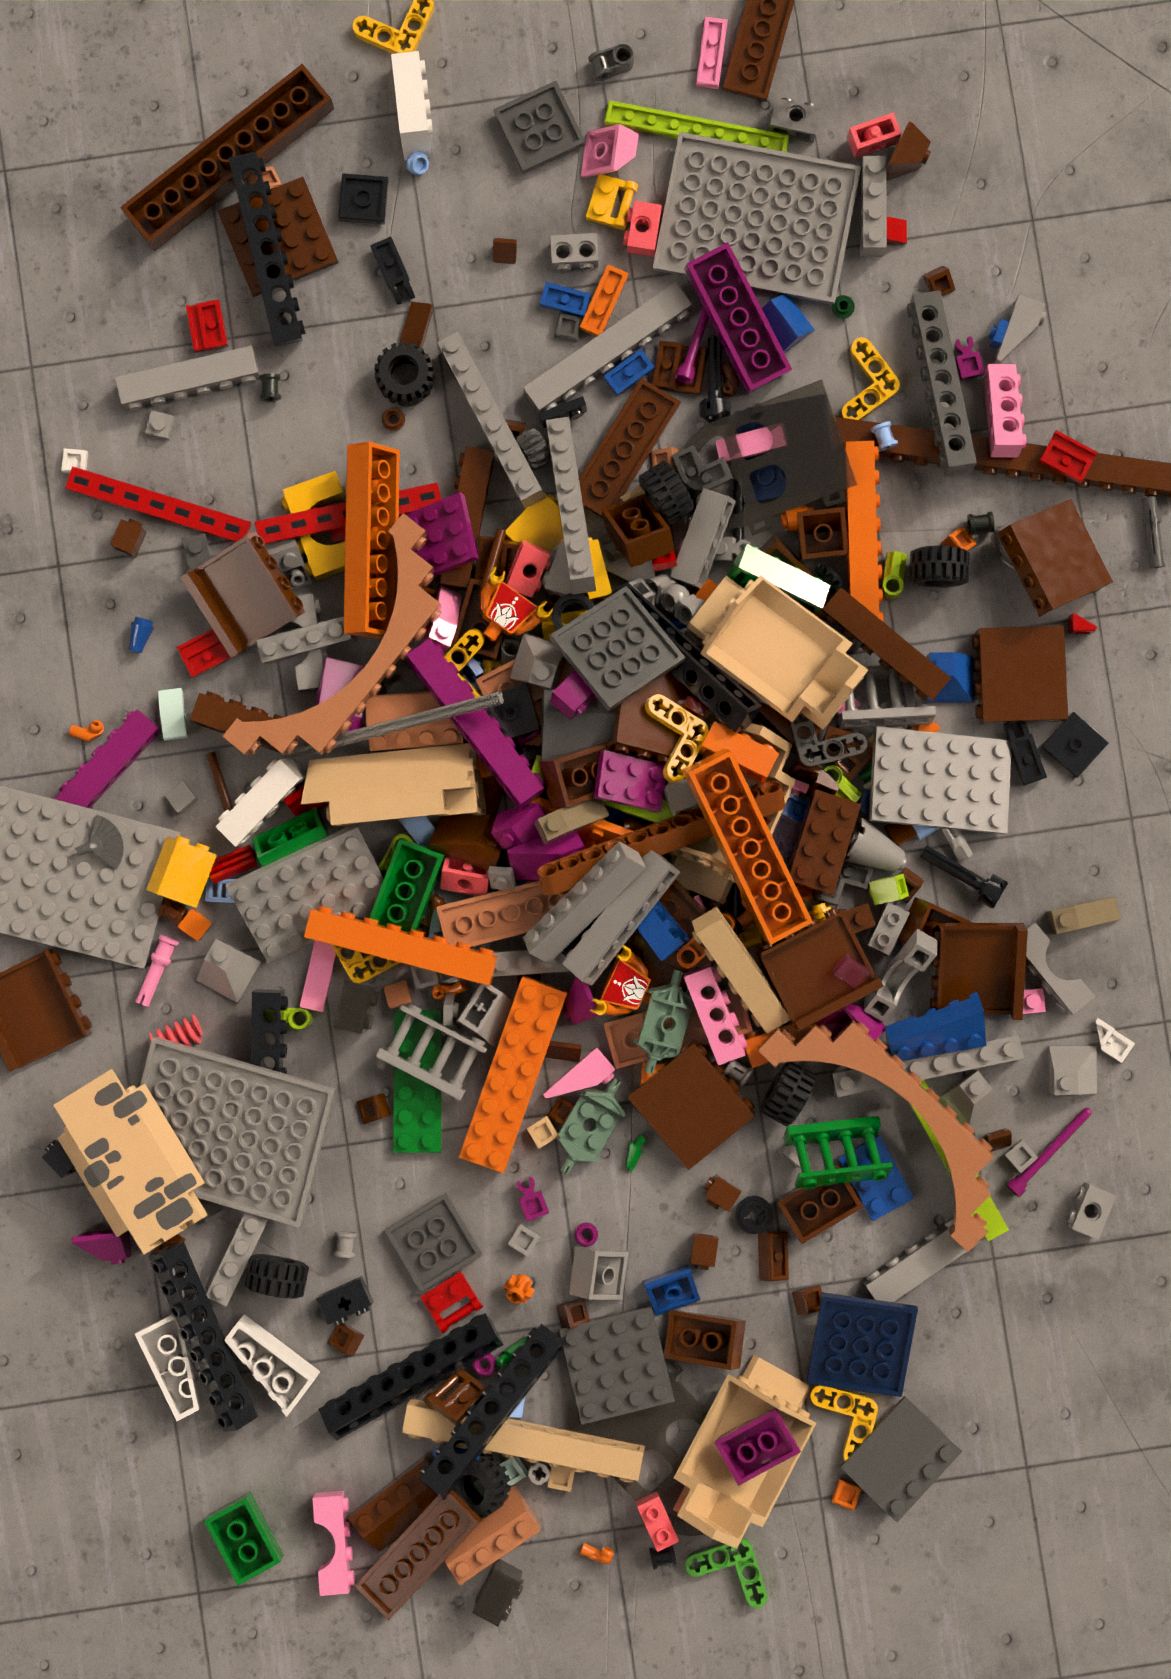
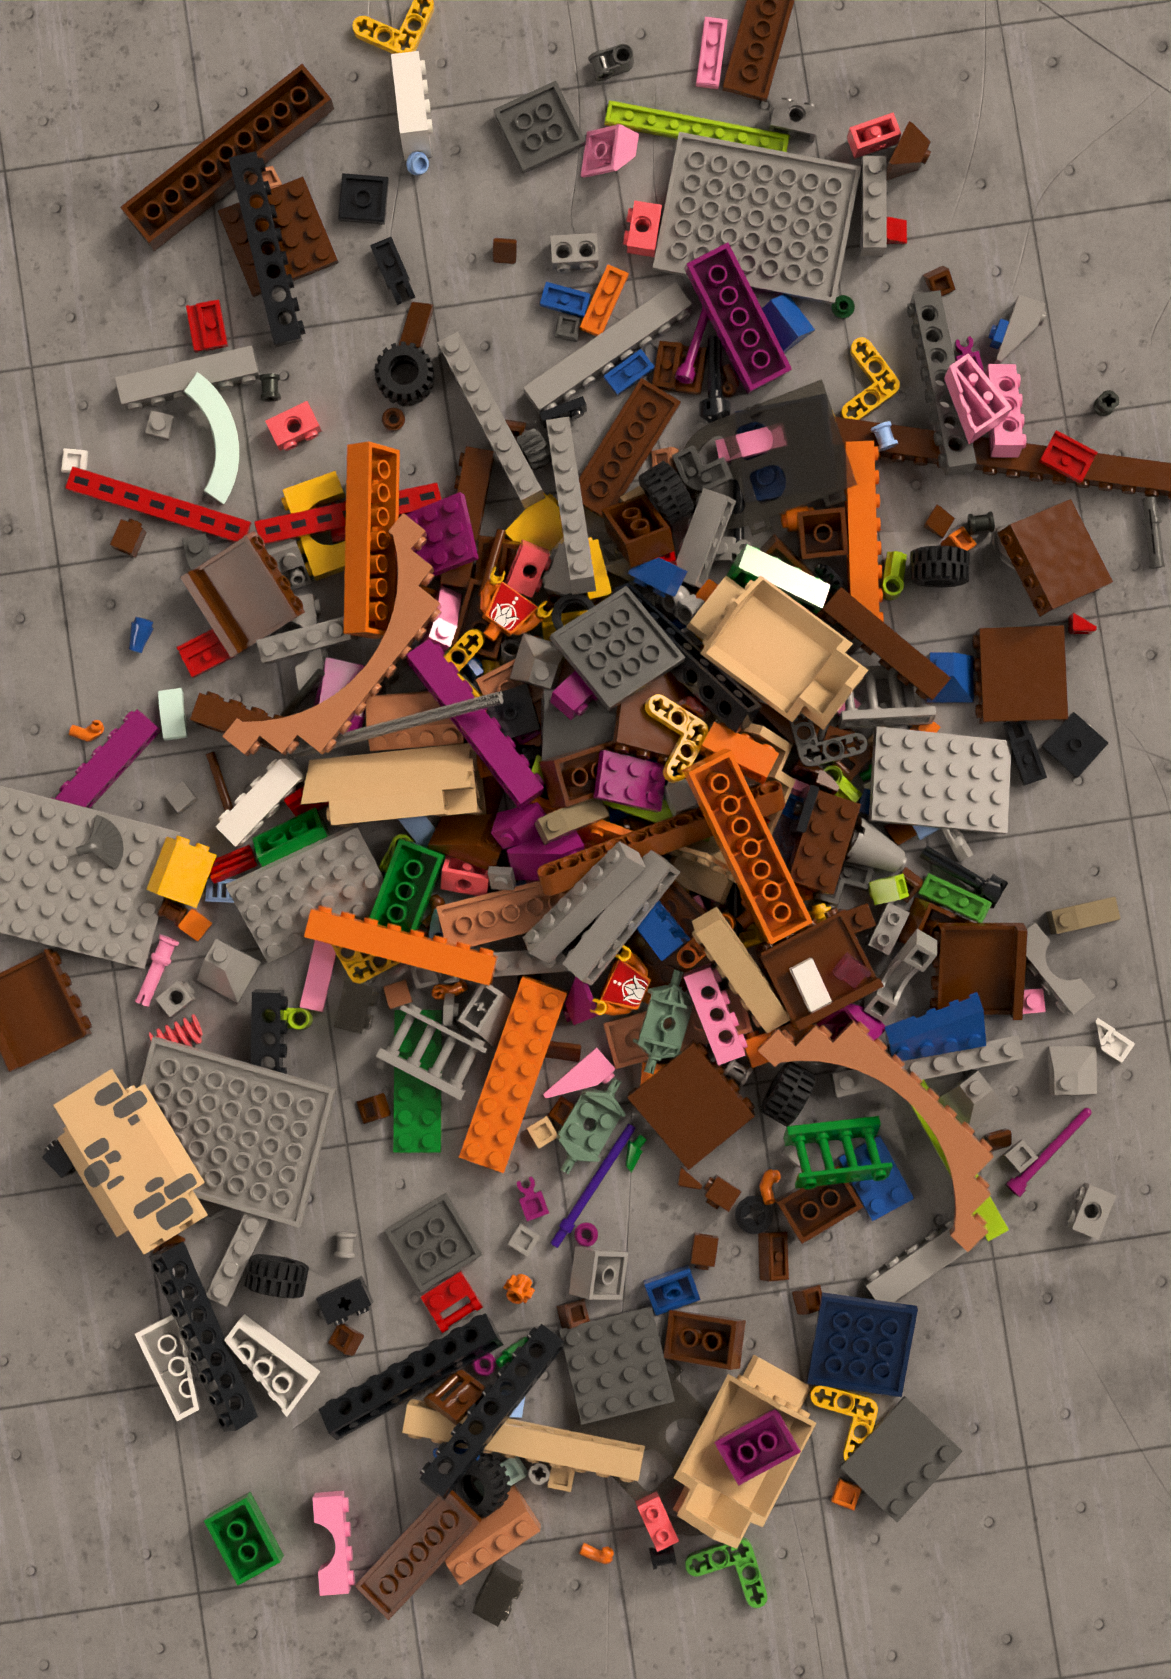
(105, 1245): magenta slope -> none
(166, 1001): none -> light grey brick
(223, 433): none -> light aqua tile
(280, 425): none -> coral brick
(303, 693): none -> pearl dark grey bar
(393, 1507): reddish brown slope -> none
(567, 1224): none -> dark purple bar
(604, 200): yellow plate -> none
(661, 575): none -> blue slope
(687, 1180): none -> reddish brown slope
(765, 1186): none -> orange arm
(803, 810): none -> black plate
(810, 984): none -> white tile
(939, 521): none -> reddish brown slope
(954, 898): none -> bright green tile
(975, 398): none -> bright pink wedge
(1112, 399): none -> pearl dark grey bush

